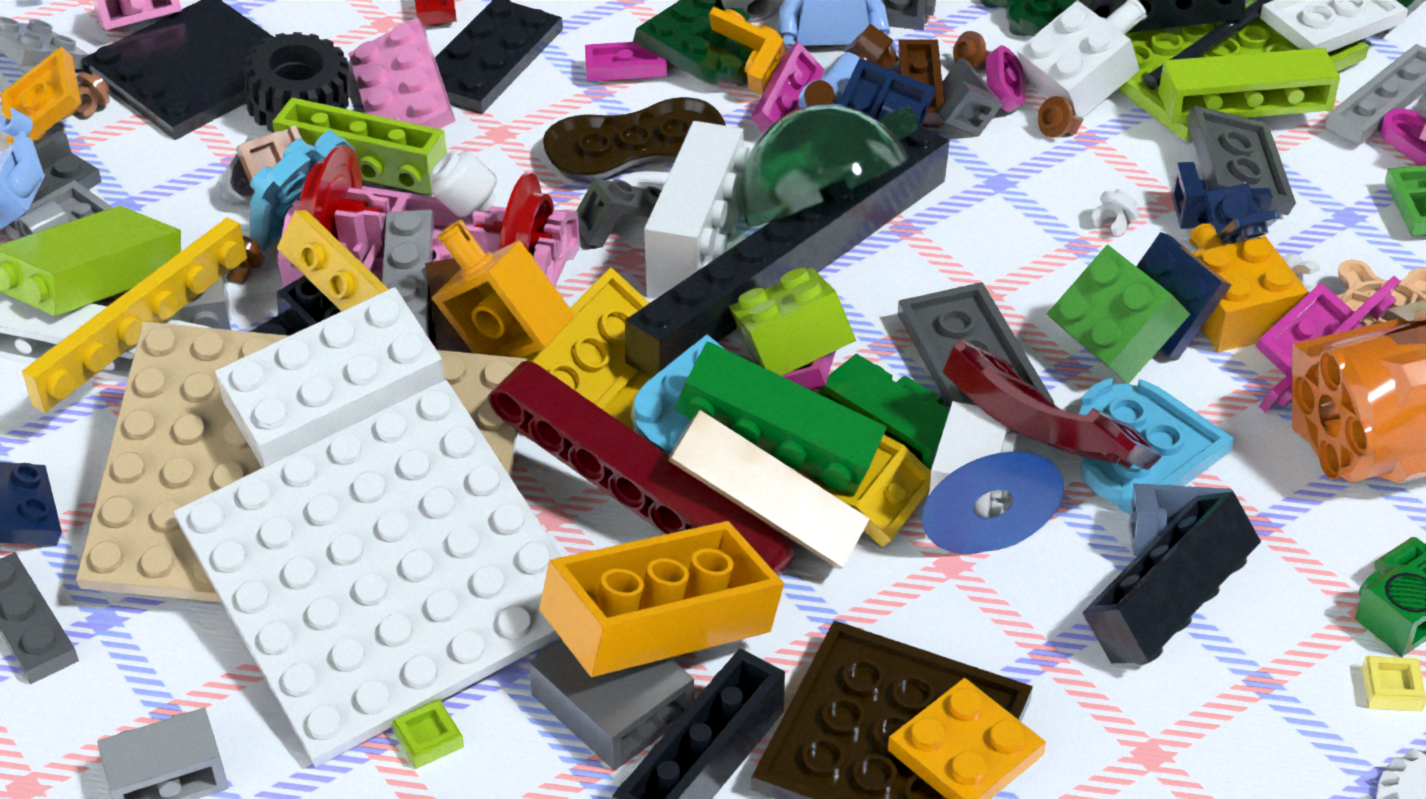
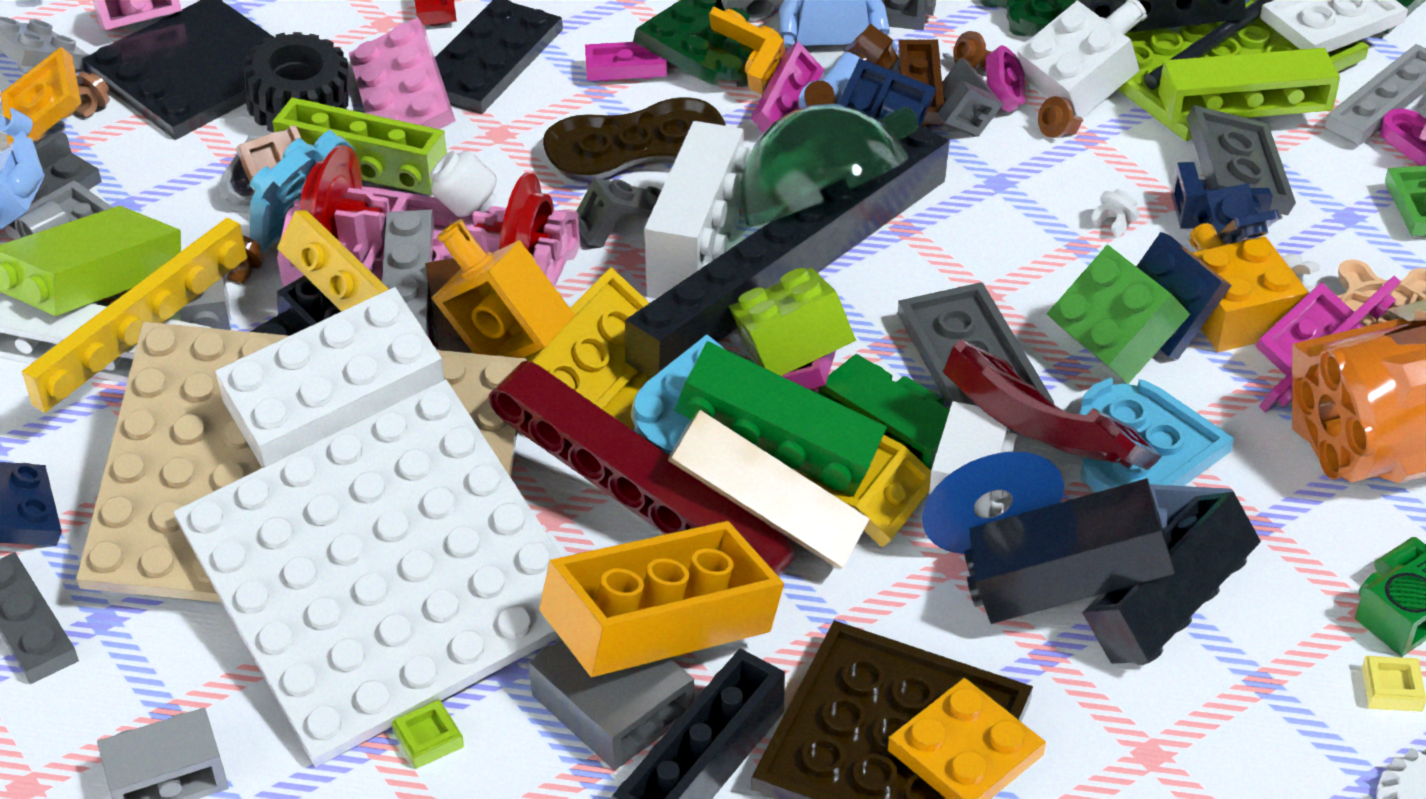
(1067, 552): none -> black brick

